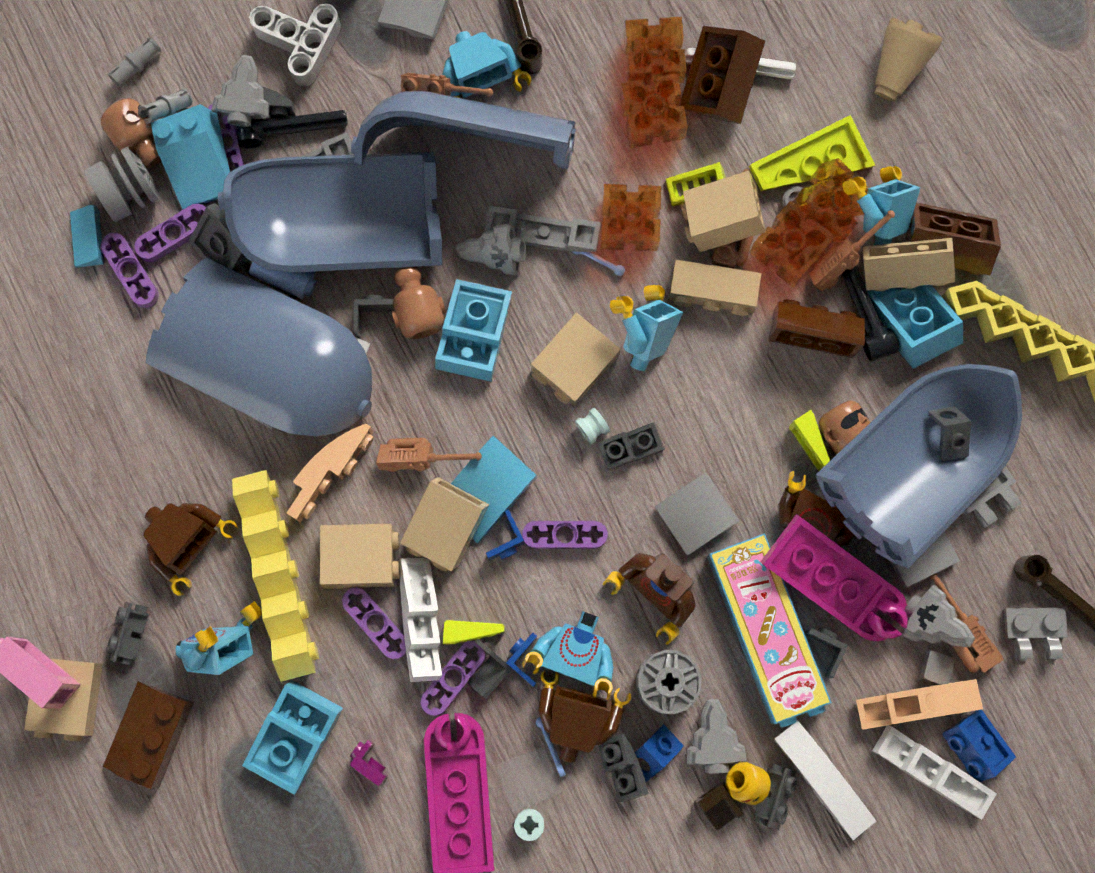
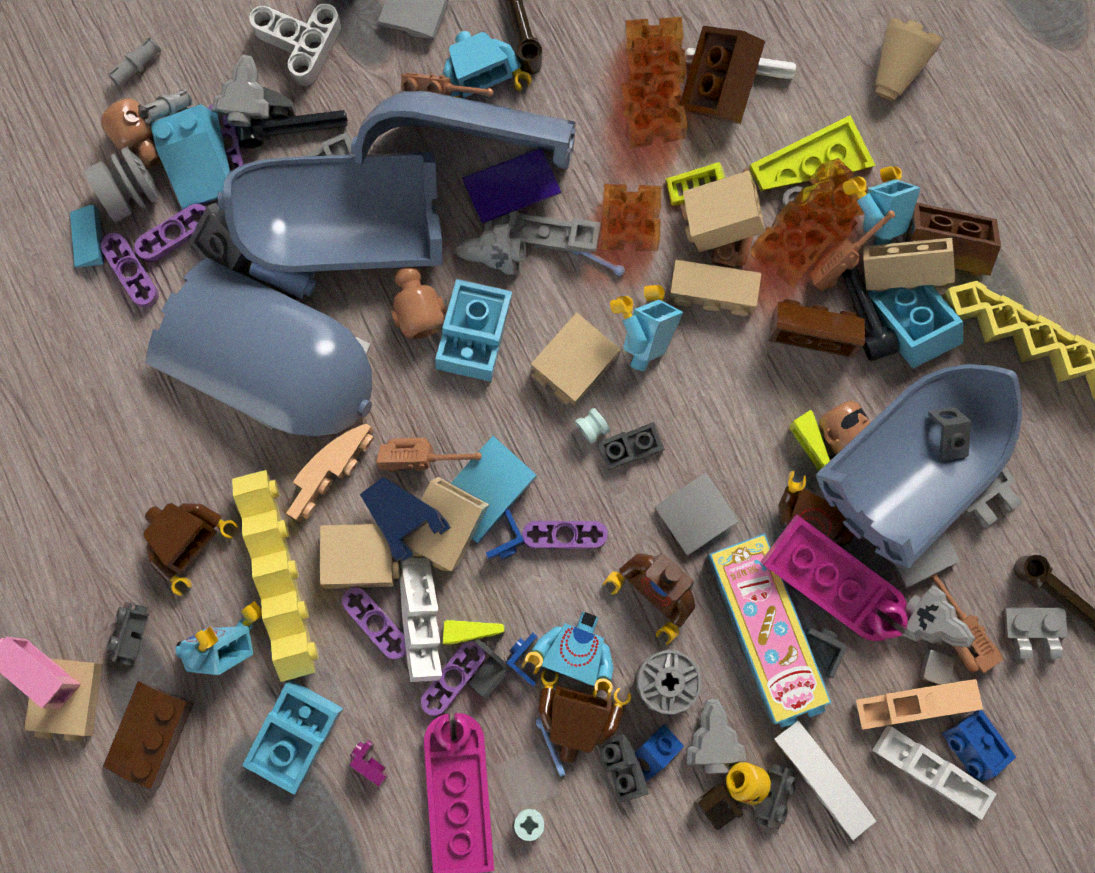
(371, 303): dark grey bracket -> none
(400, 515): none -> dark blue flag
(511, 185): none -> dark purple piece

